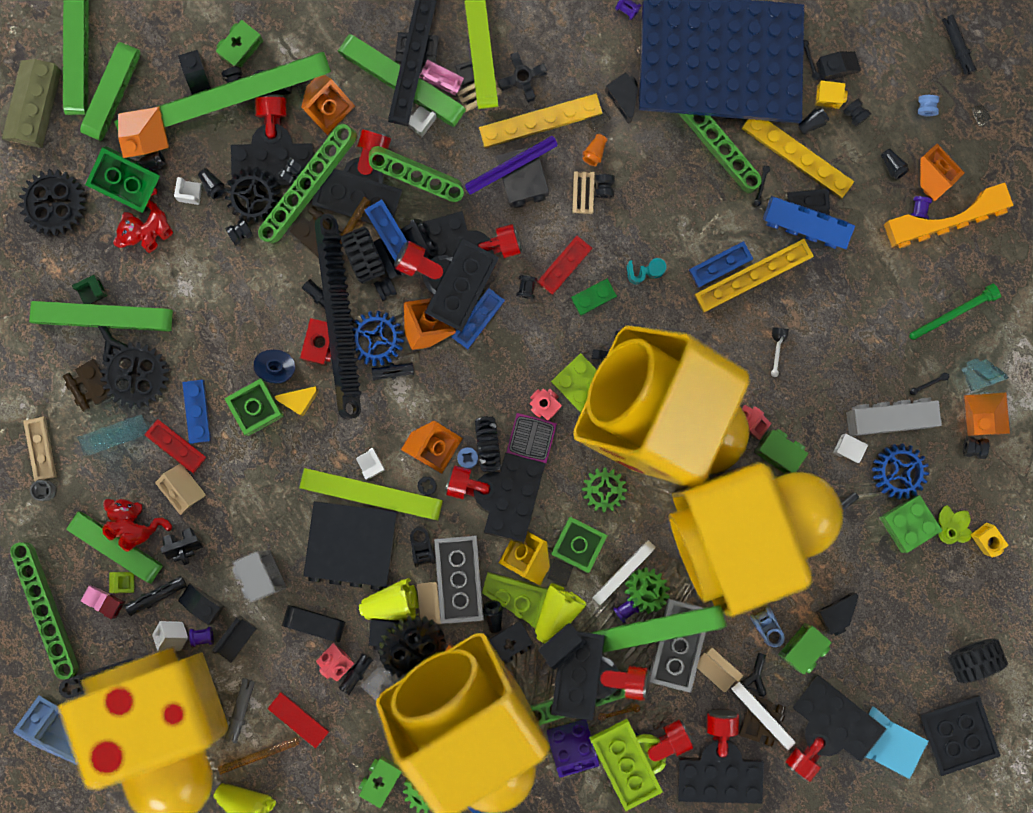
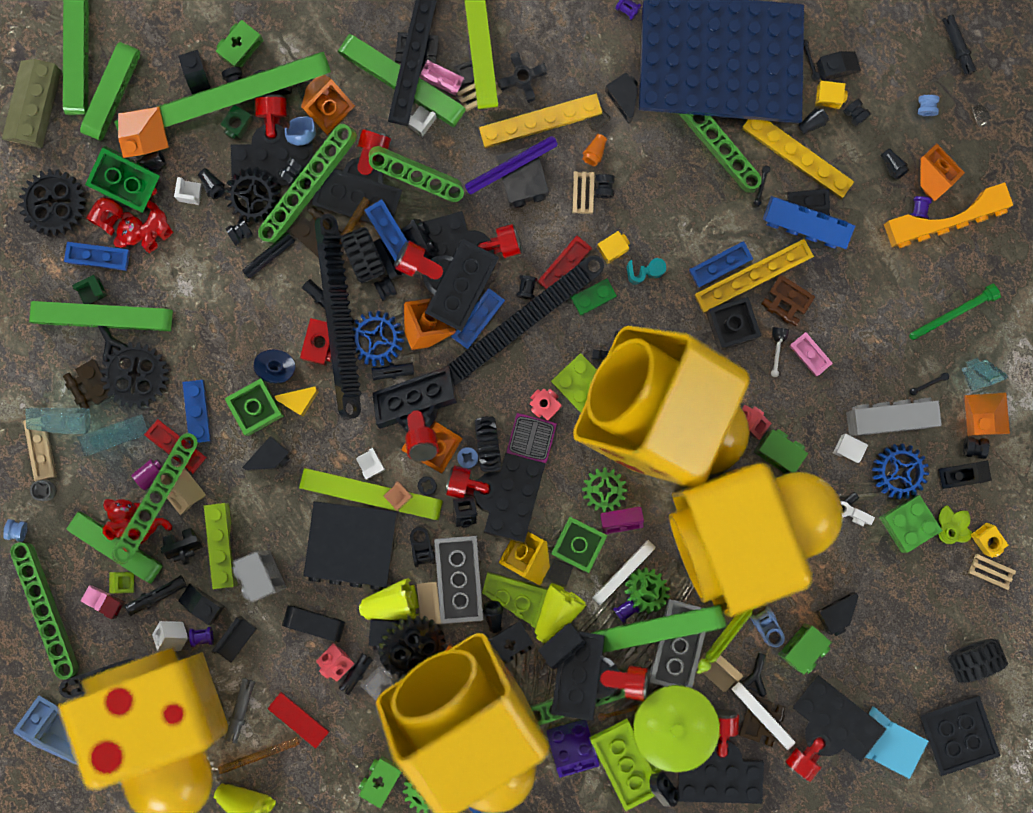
(15, 530): none -> medium blue wheel
(58, 420): none -> clear light blue slope
(97, 256): none -> blue plate
(100, 212): none -> red helmet
(147, 473): none -> magenta brick
(150, 507): none -> bright green beam
(219, 547): none -> lime arch
(236, 113): none -> dark green brick
(268, 255): none -> black axle
(268, 456): none -> black slope
(301, 131): none -> medium blue hair
(398, 496): none -> nougat panel
(415, 409): none -> black plate
(466, 516): none -> black brick
(524, 319): none -> black gear
(613, 247): none -> yellow brick
(622, 520): none -> magenta slope
(664, 790): none -> black plate
(676, 728): none -> lime dish
(723, 640): none -> lime wheel
(733, 323): none -> black brick
(790, 294): none -> reddish brown plate
(810, 354): none -> bright pink plate
(859, 516): none -> white plate
(965, 474): none -> black slope
(1008, 578): none -> tan tile

